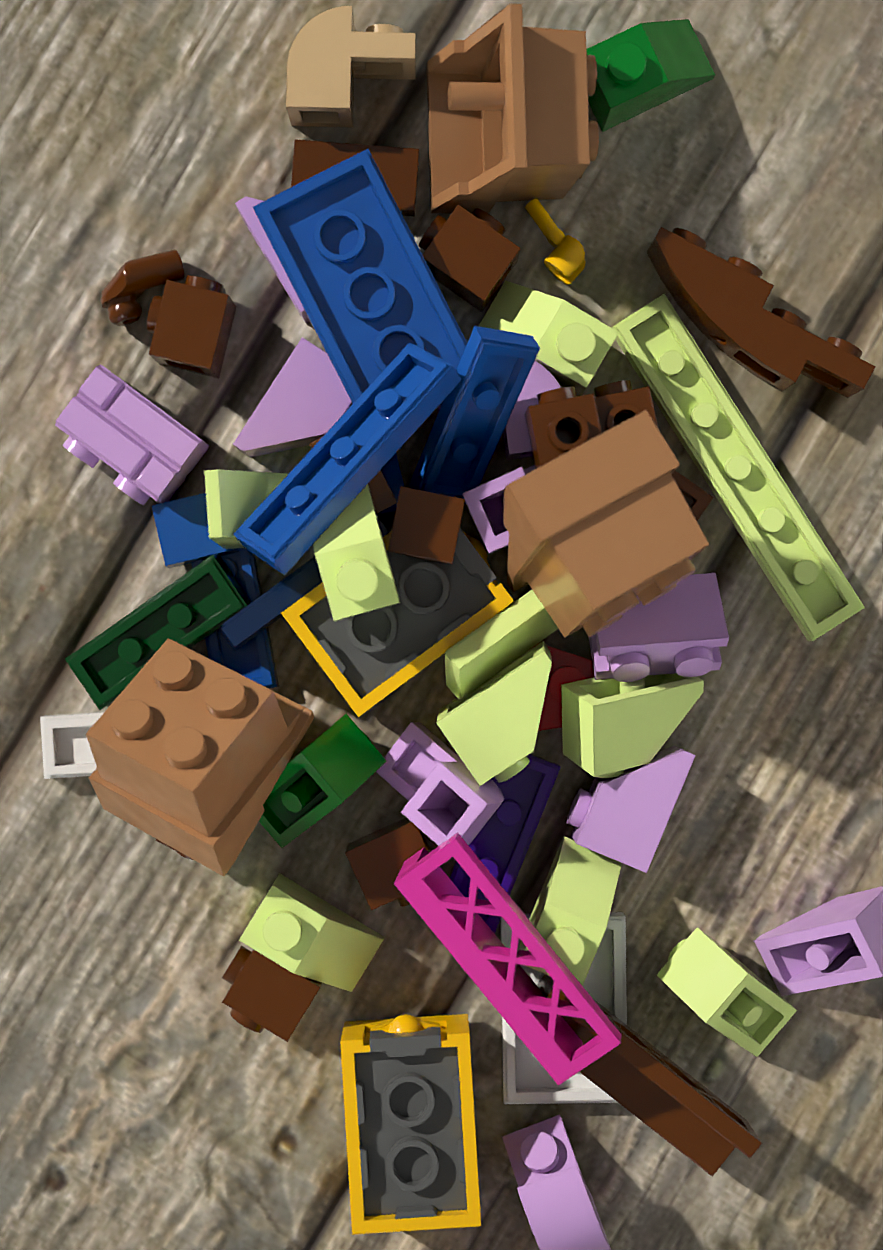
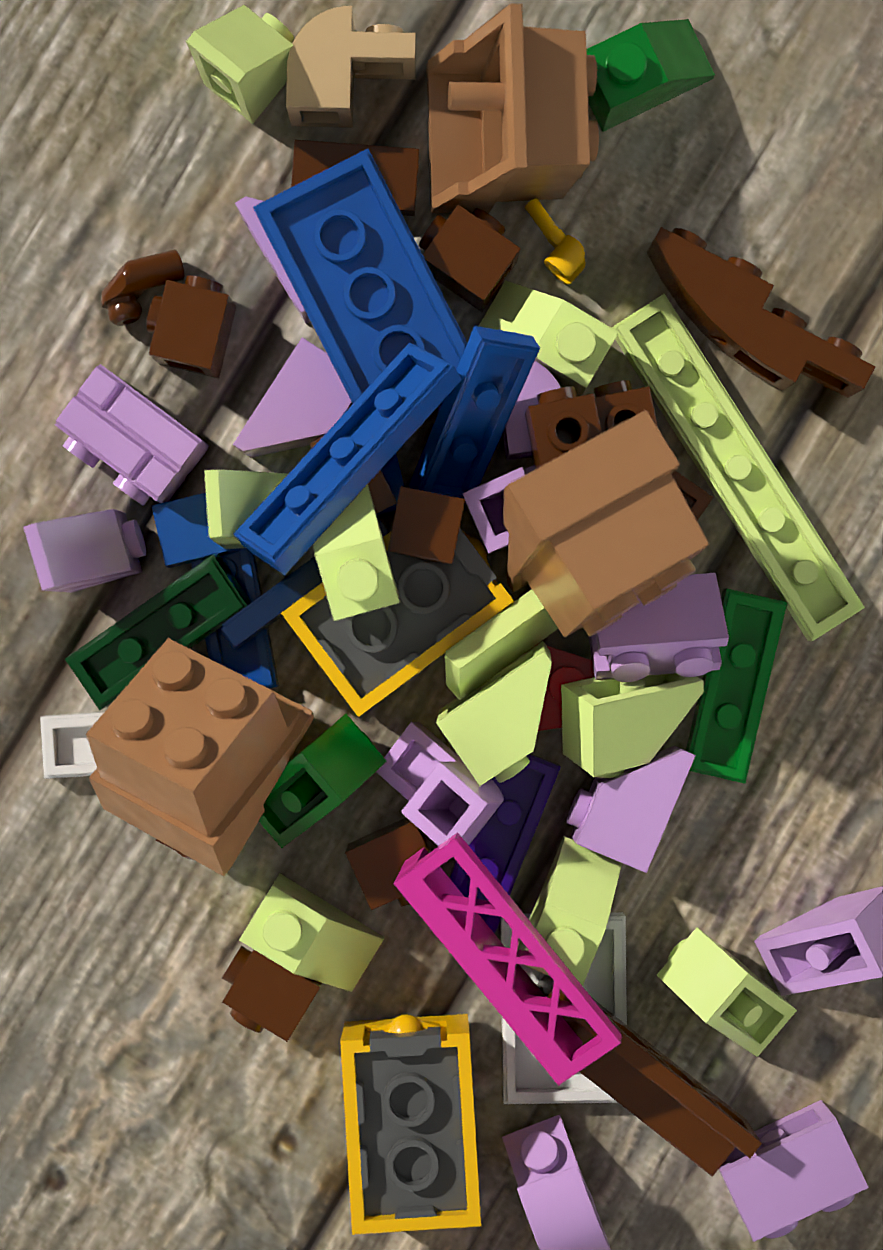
(85, 550): none -> lavender slope
(243, 59): none -> yellowish green slope
(735, 695): none -> green tile
(793, 1173): none -> lavender brick

